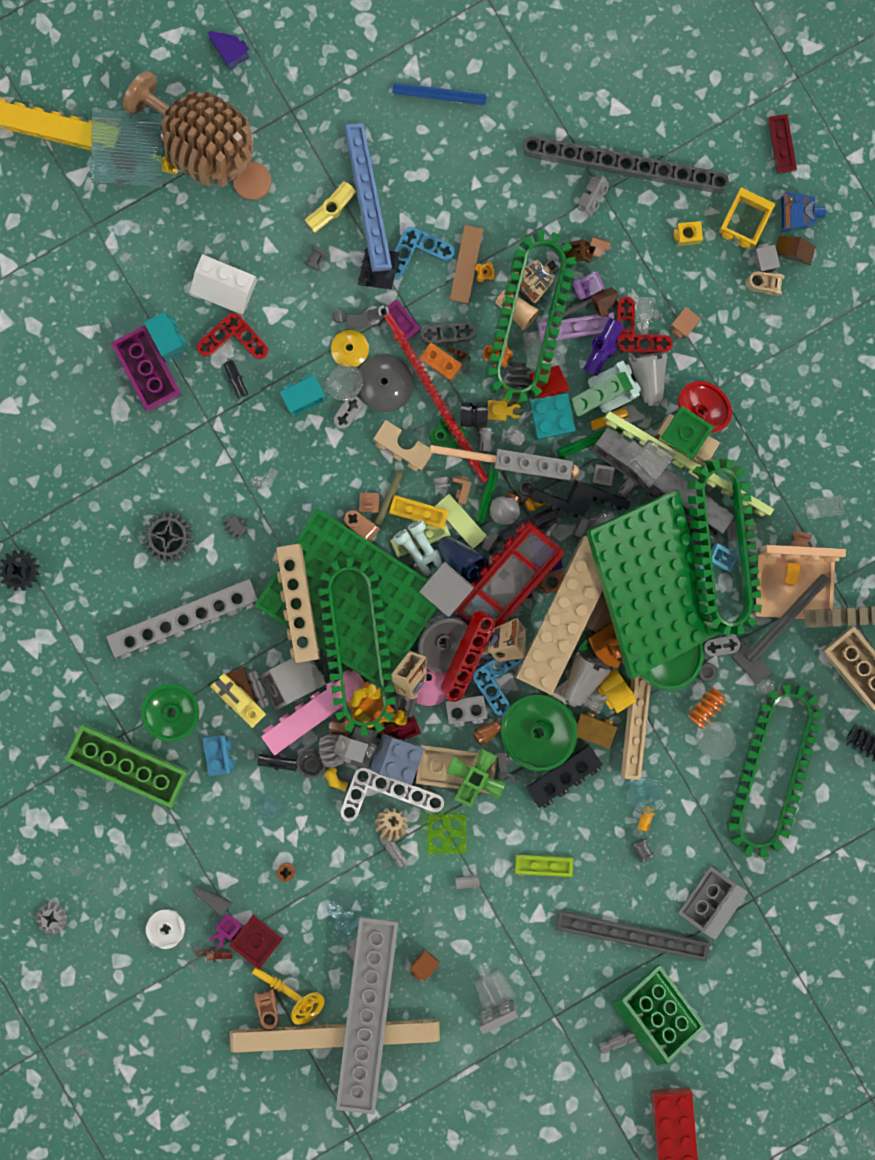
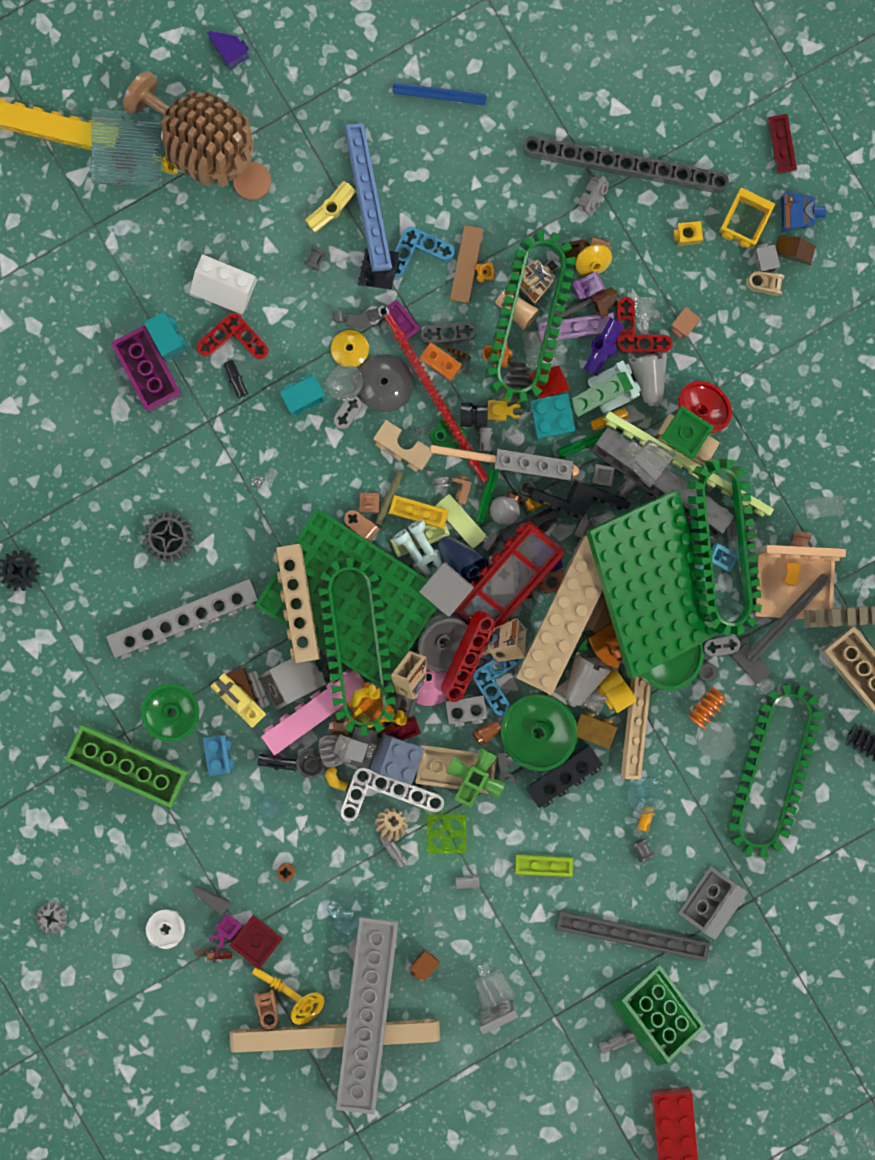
(236, 526): dark grey piece -> none
(593, 259): none -> yellow dish

